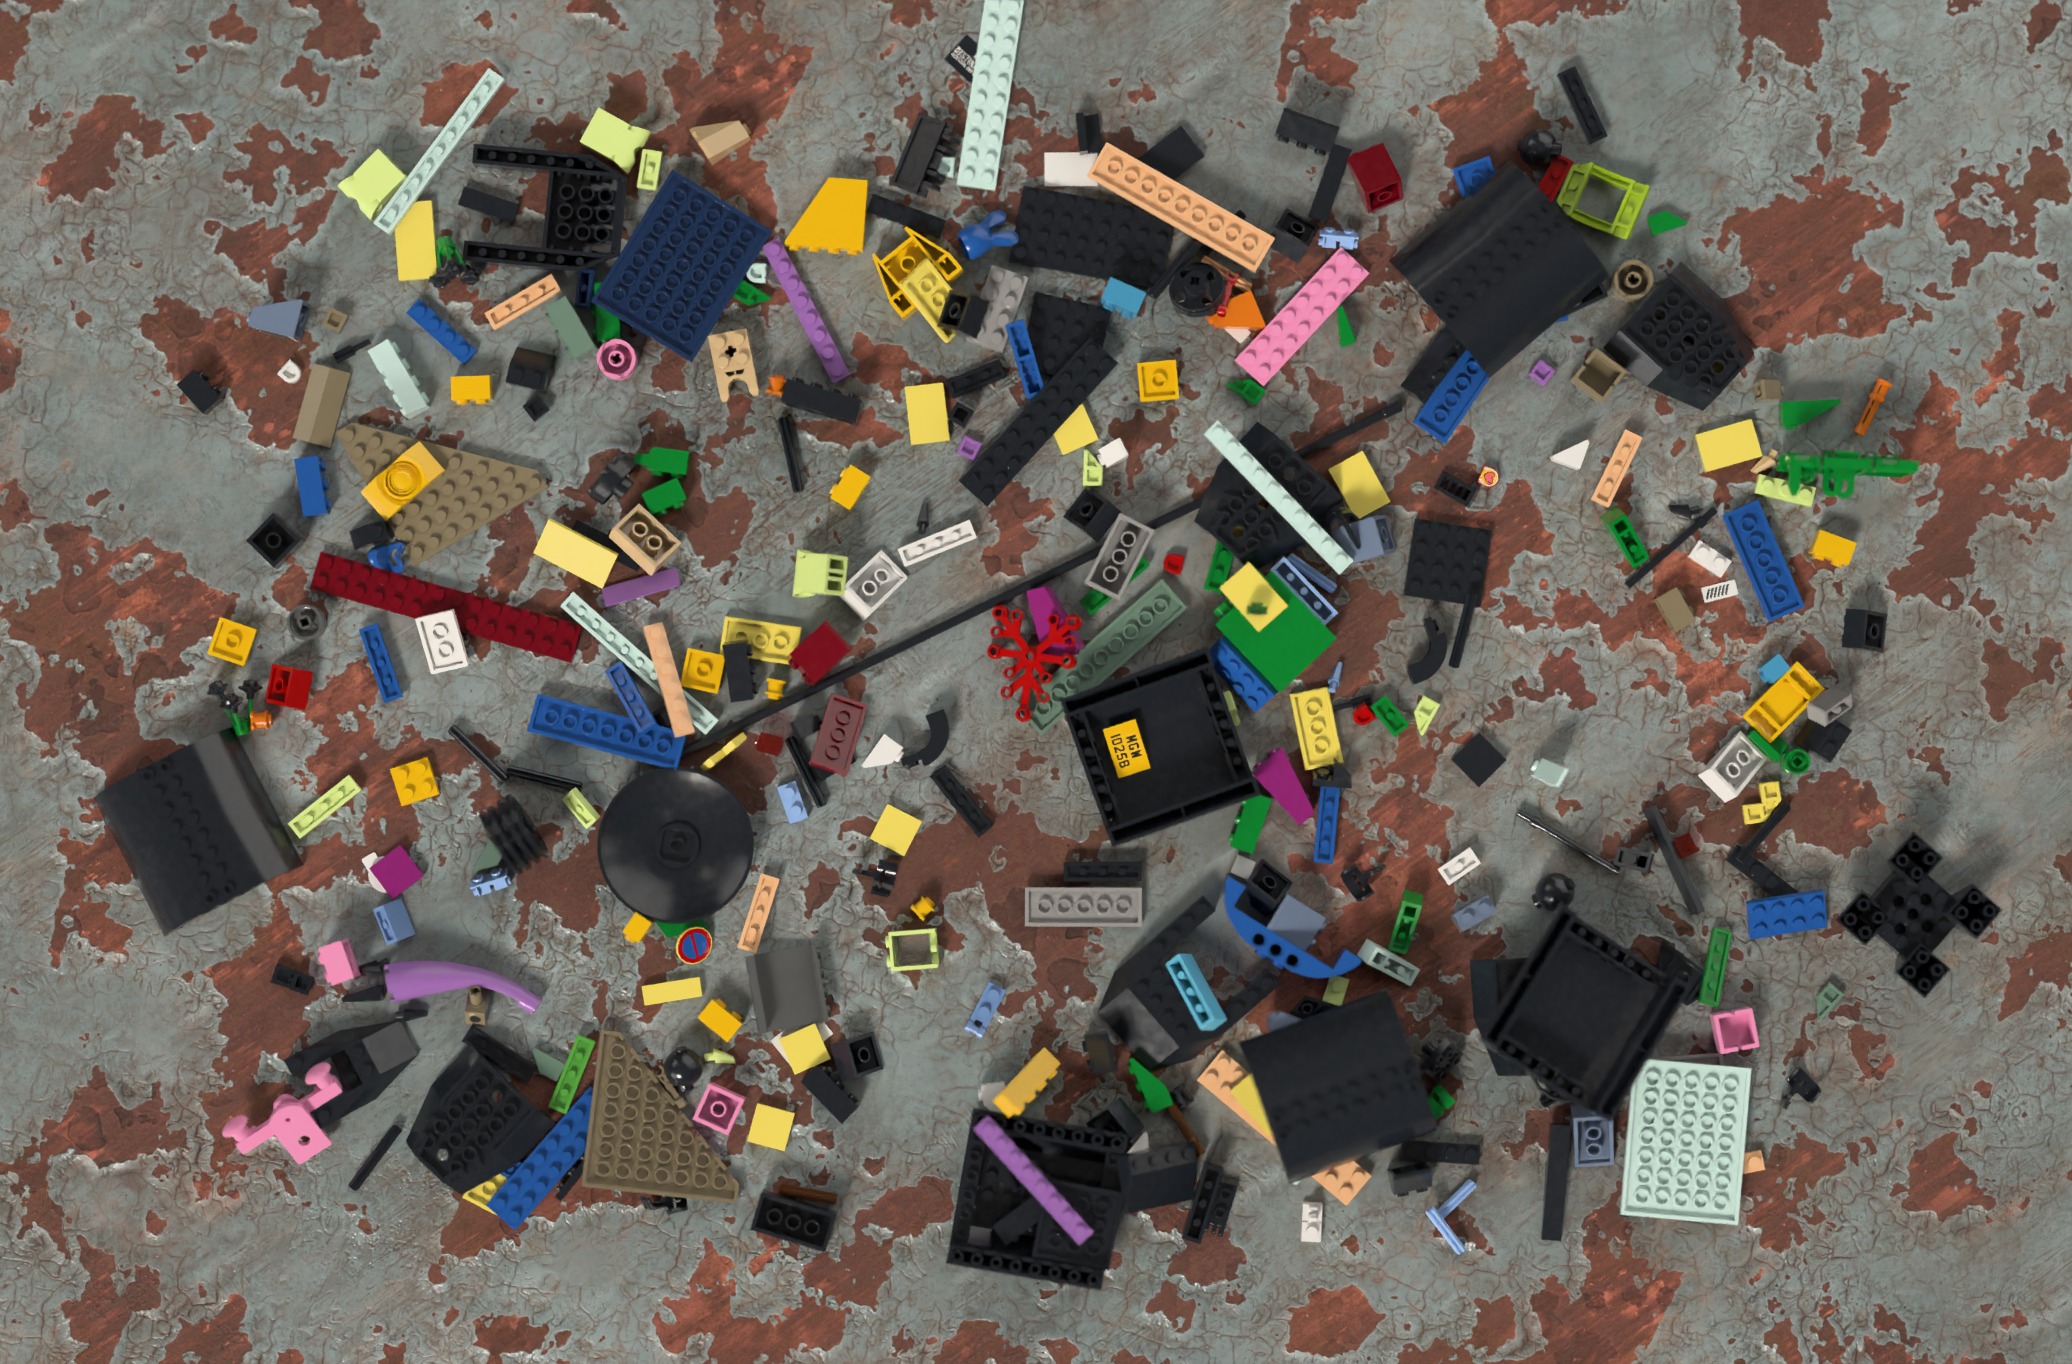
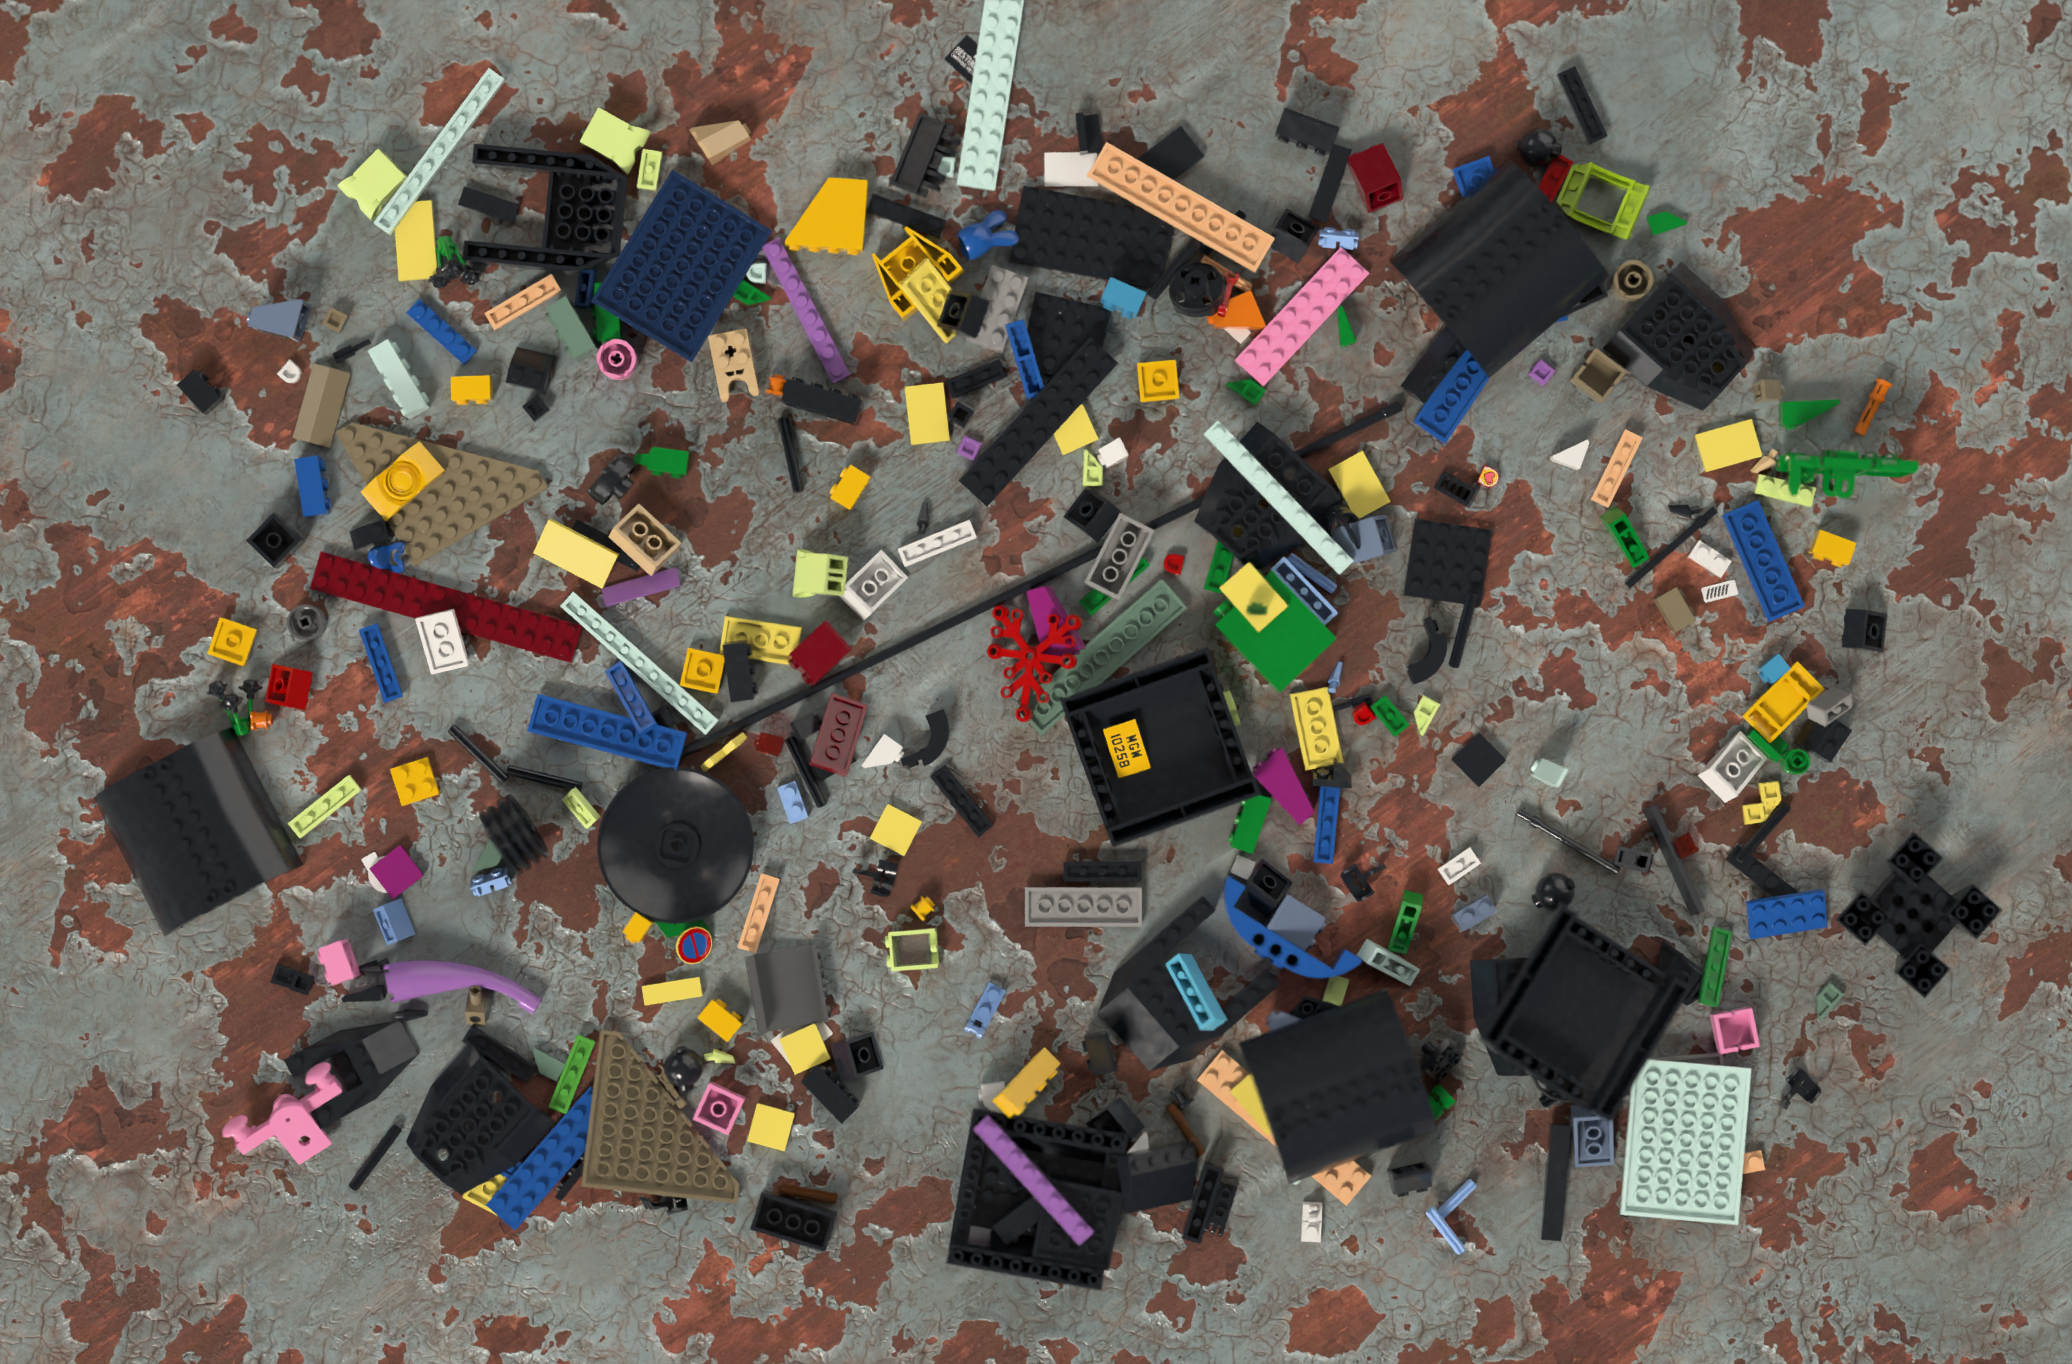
(665, 497): green brick -> none
(668, 679): light nougat plate -> none
(775, 688): yellow brick -> none
(1154, 1090): green slope -> none
(1241, 674): blue plate -> none
(1440, 1152): black plate -> none

